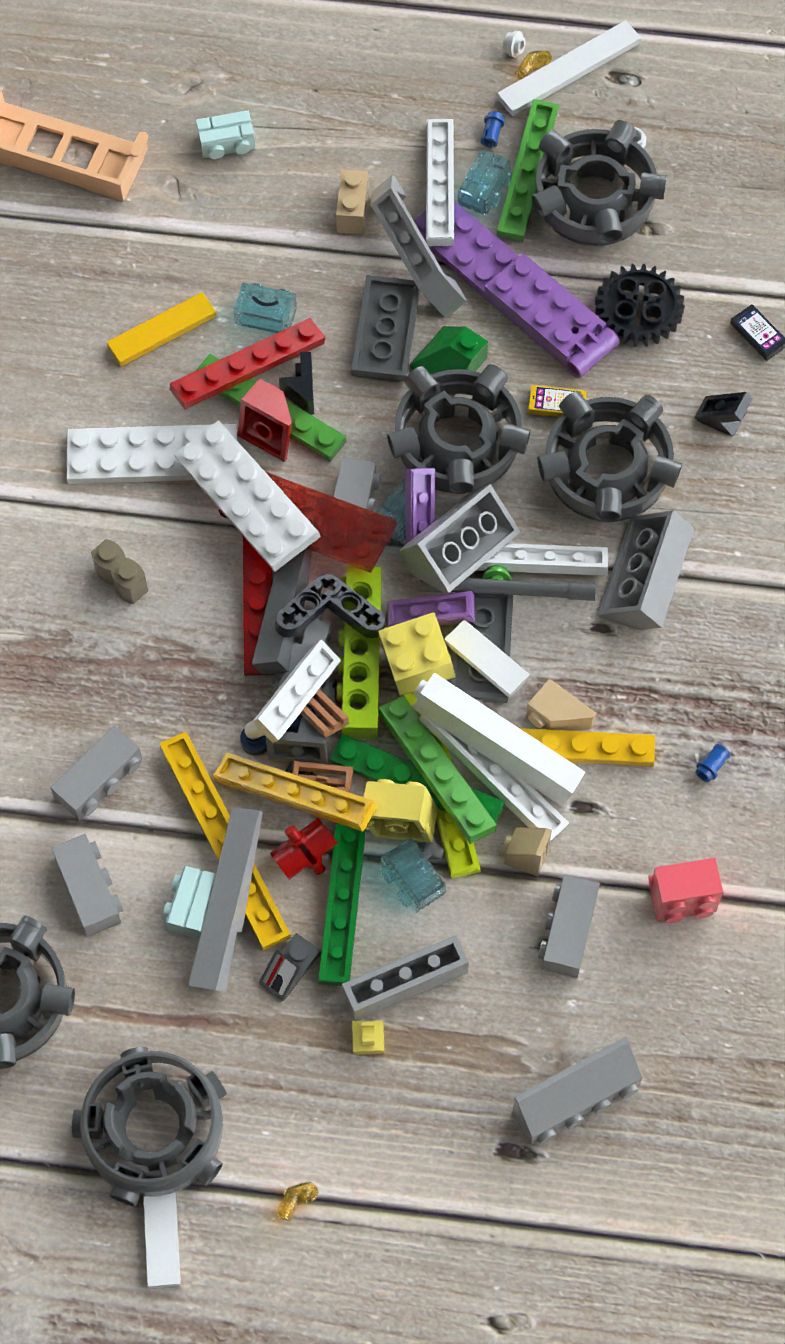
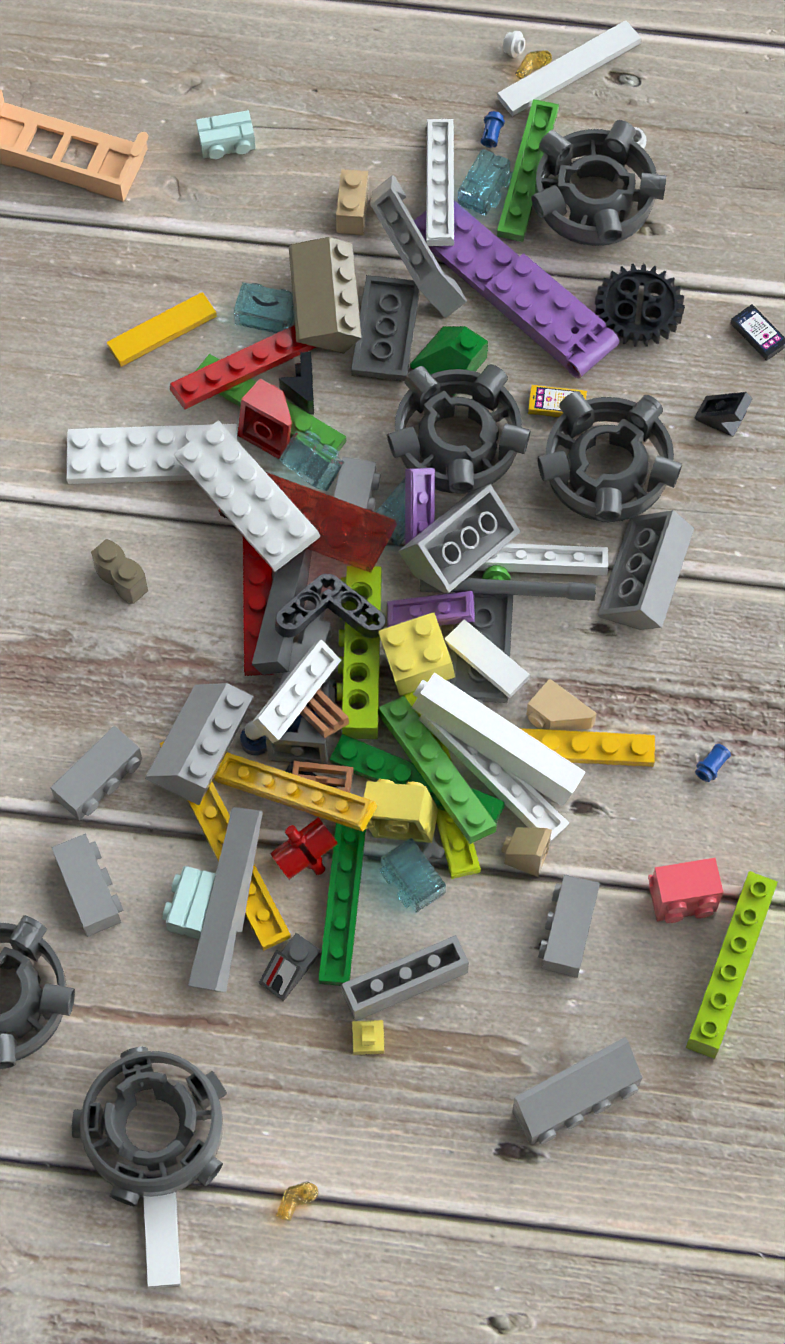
(199, 740): none -> light grey slope
(312, 460): none -> clear light blue brick
(325, 294): none -> dark tan slope
(731, 965): none -> lime brick

